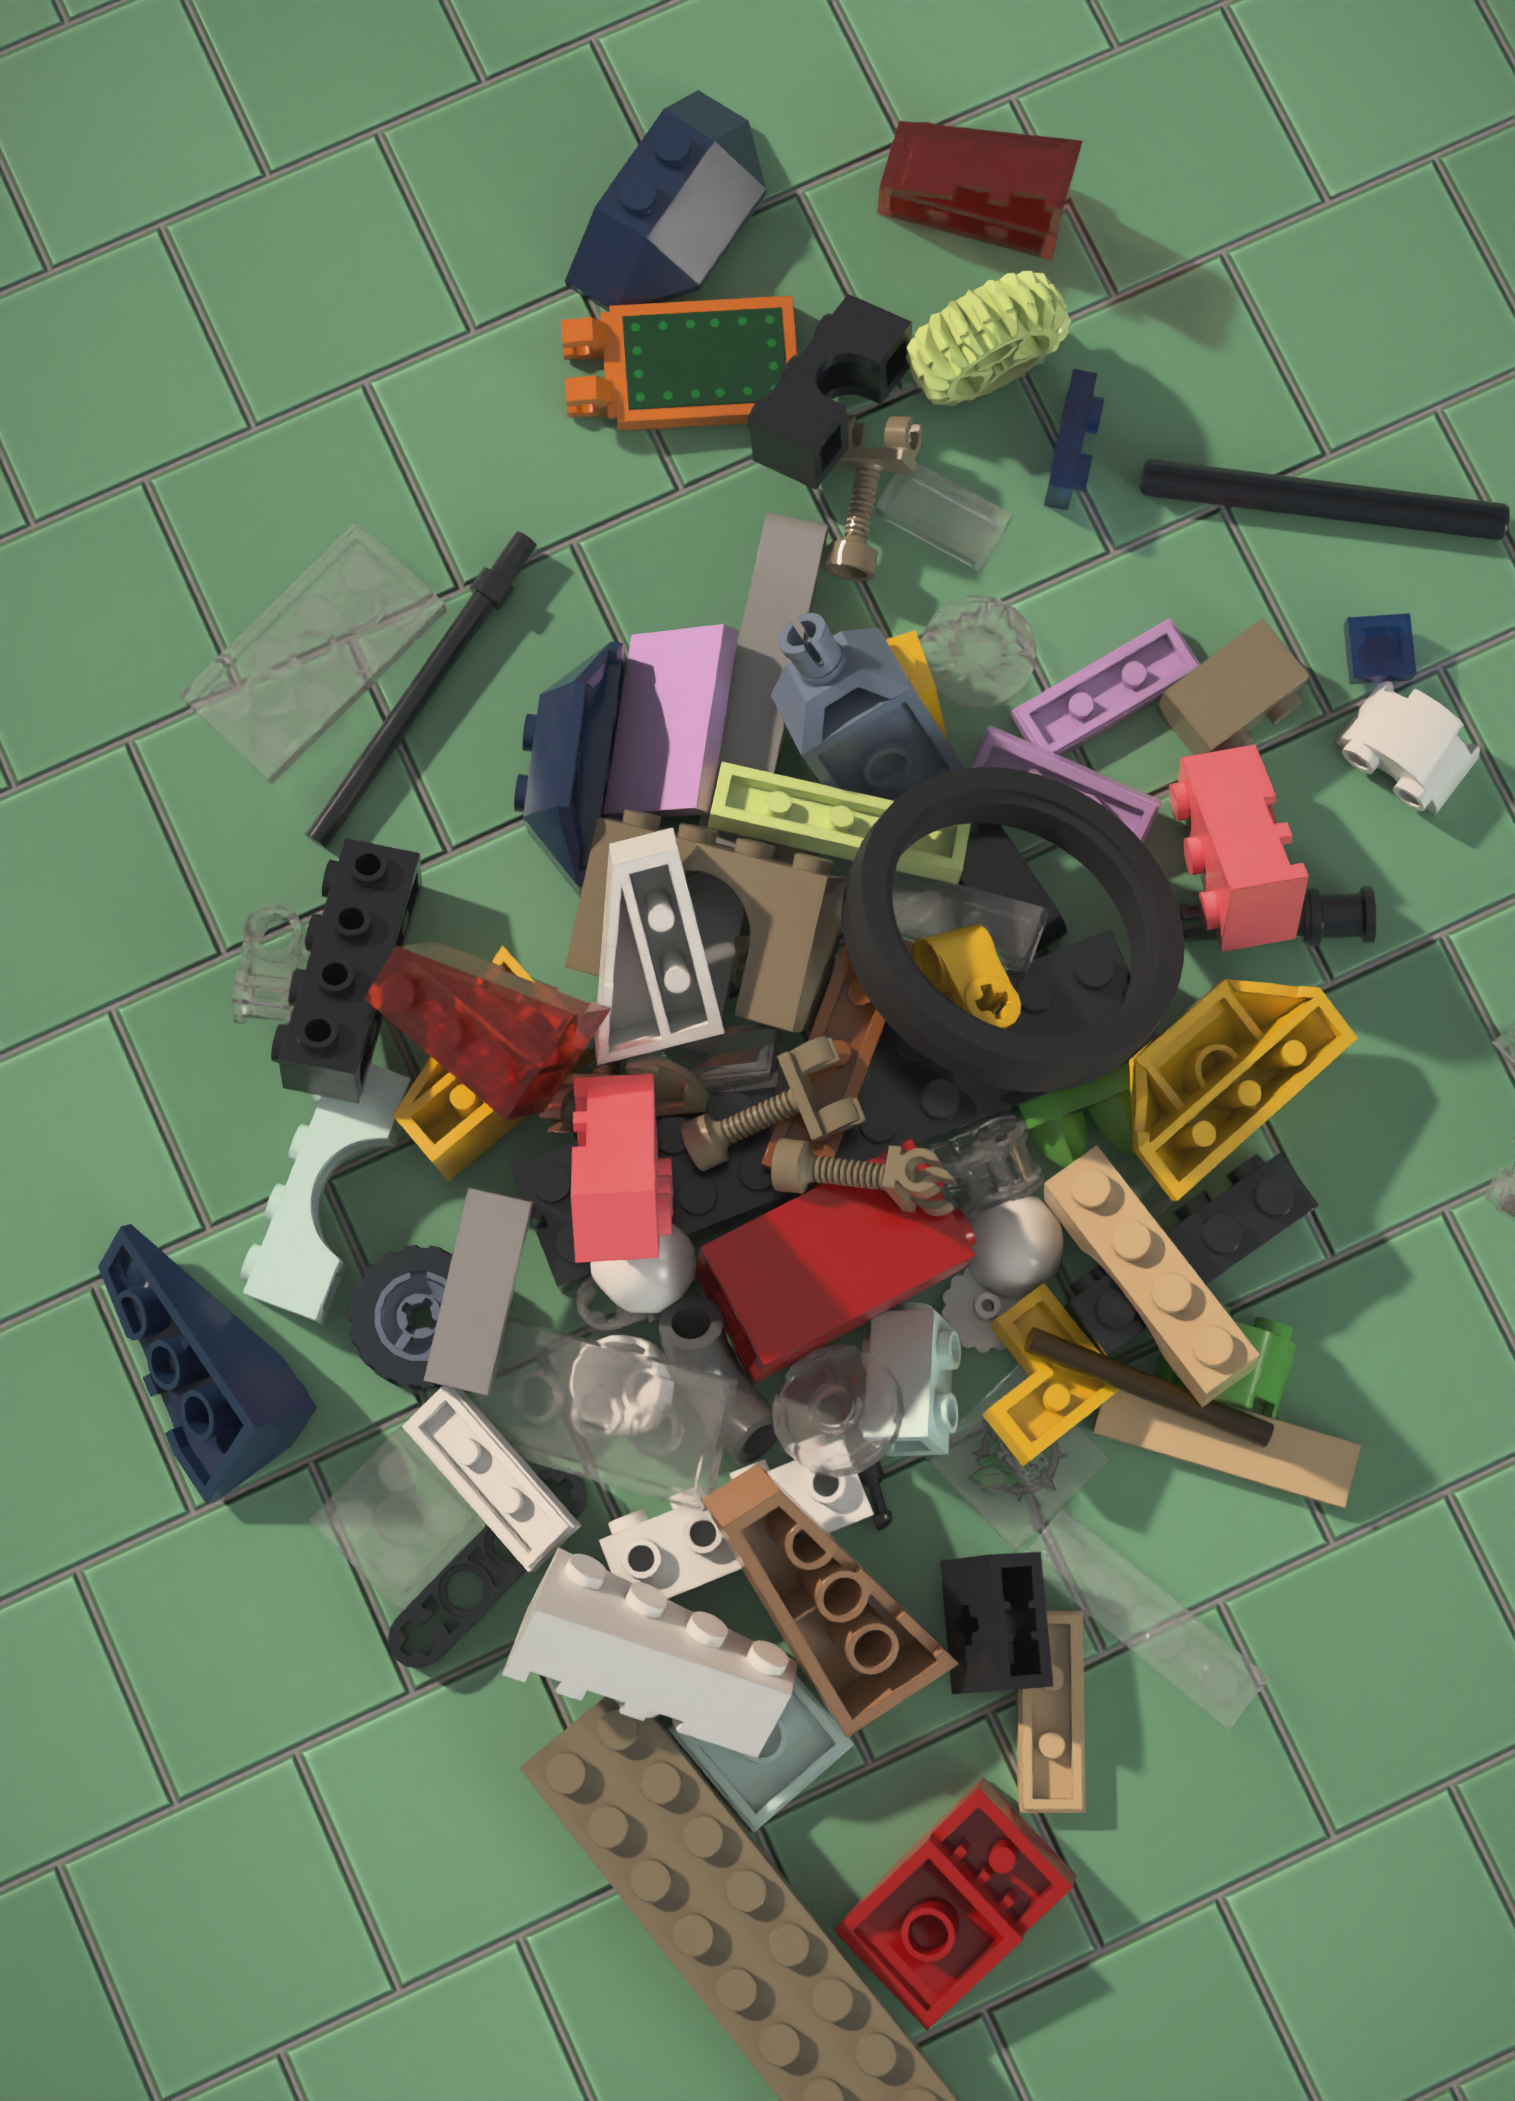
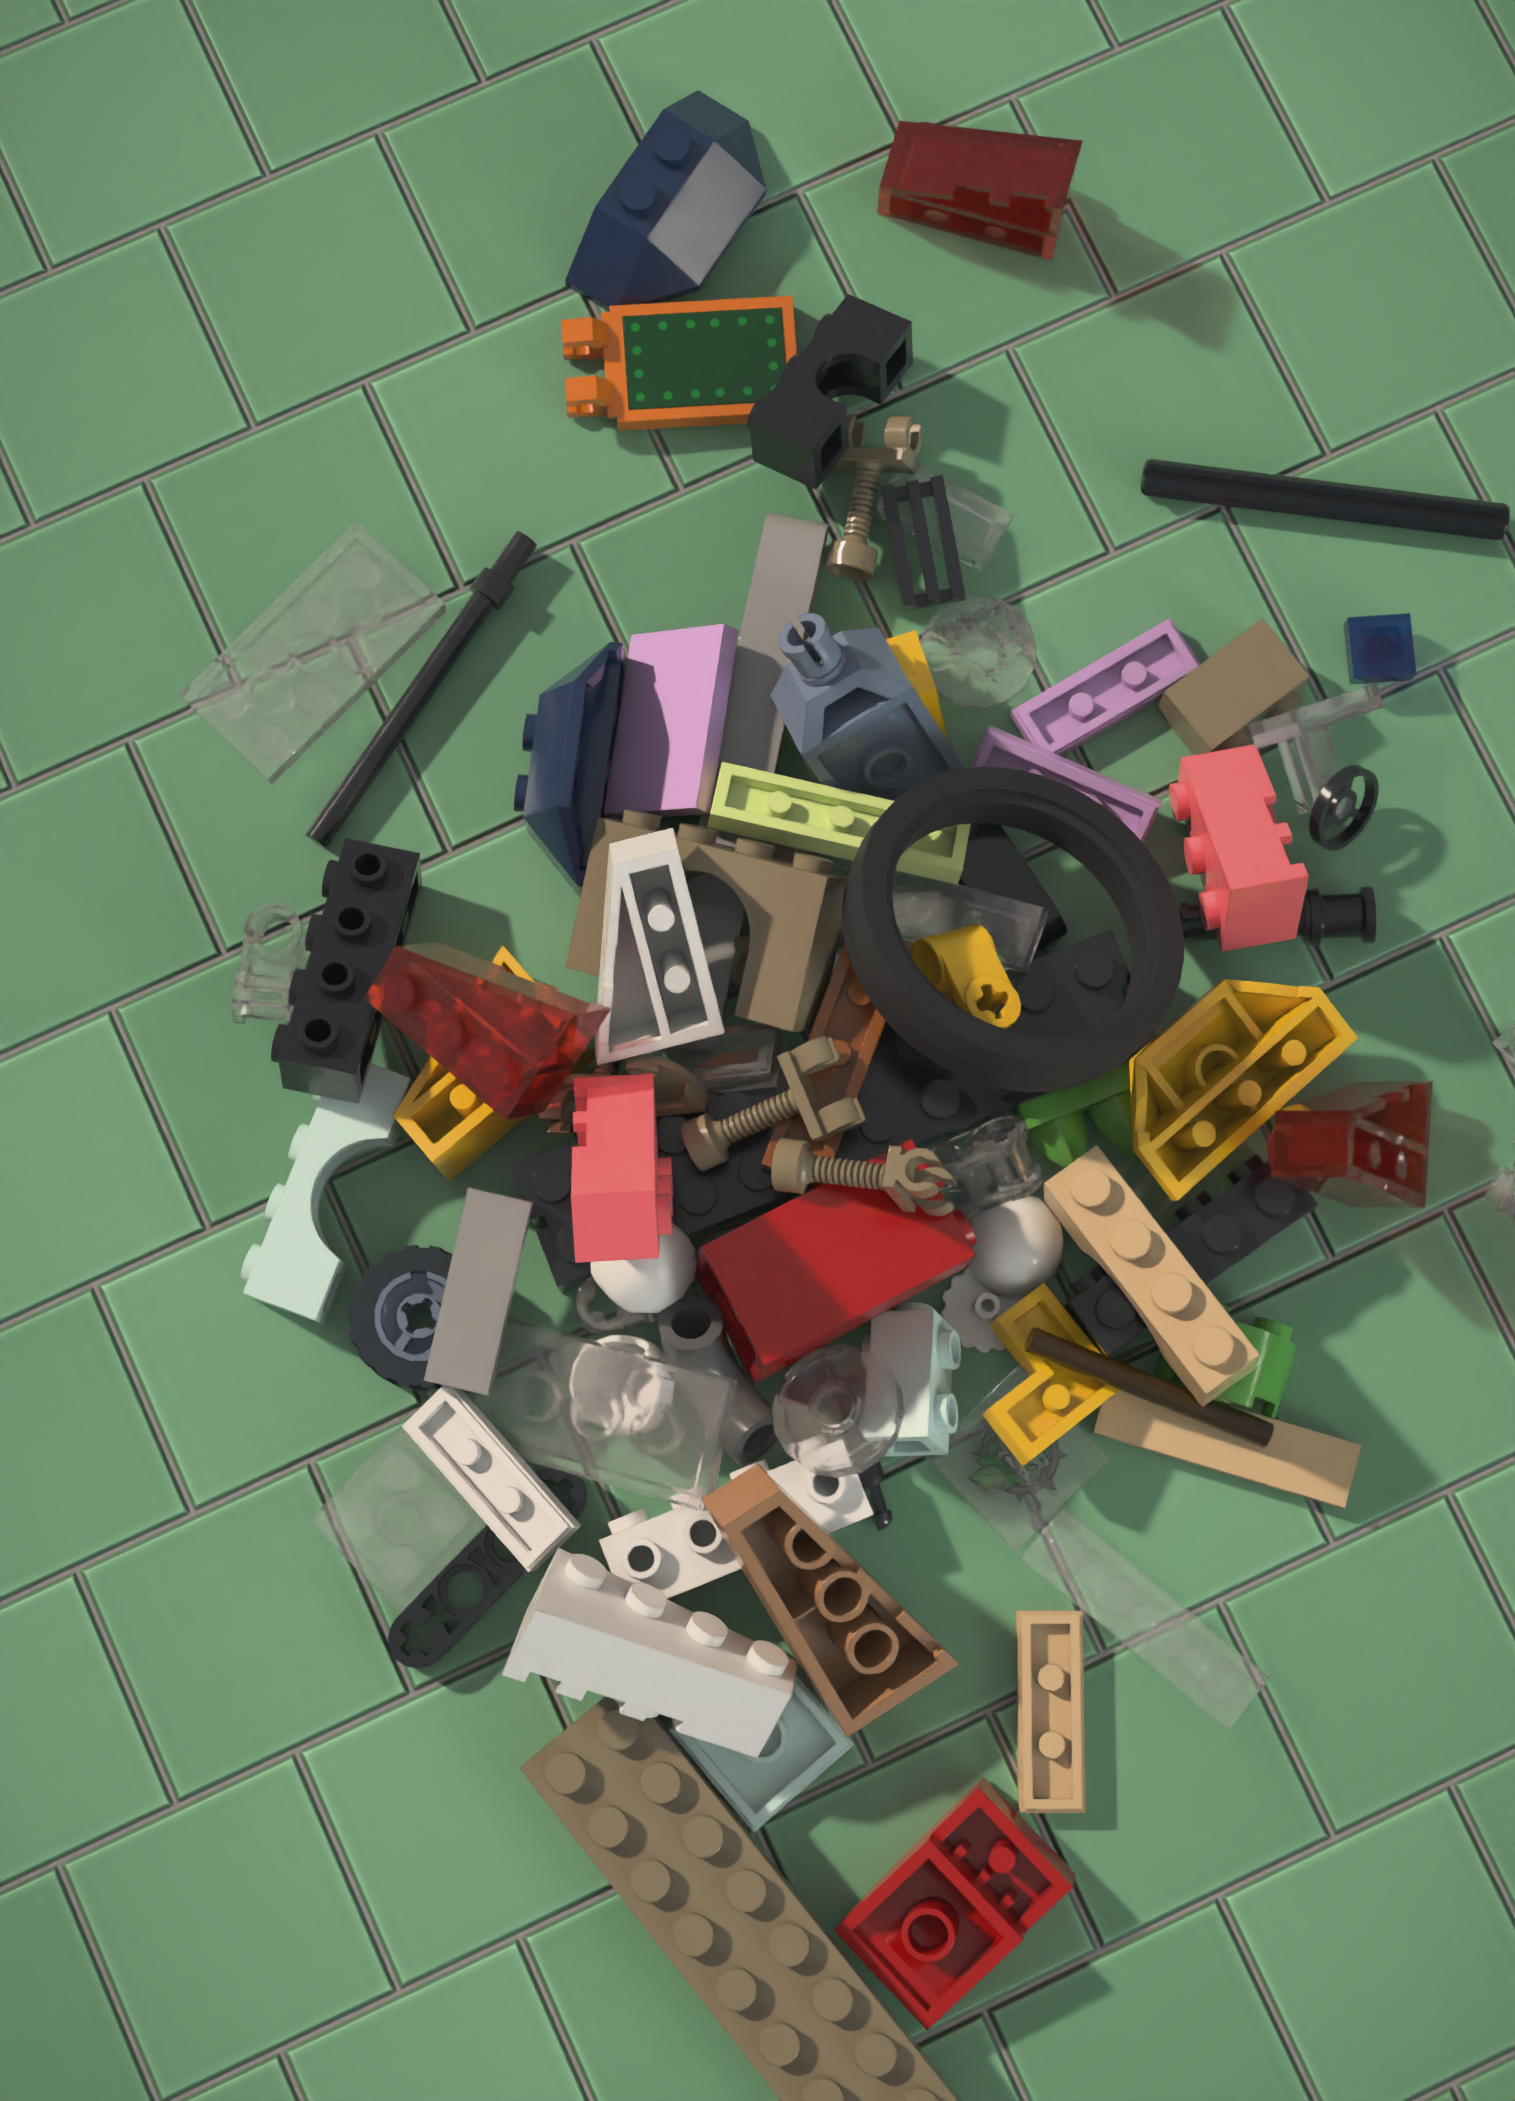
(221, 1382): dark blue wedge -> none
(914, 492): none -> black tile
(988, 338): yellowish green gear -> none
(996, 1622): black brick -> none
(1069, 465): clear blue plate -> none
(1314, 767): none -> clear piece
(1357, 1144): none -> clear red wedge
(1411, 742): white cylinder -> none

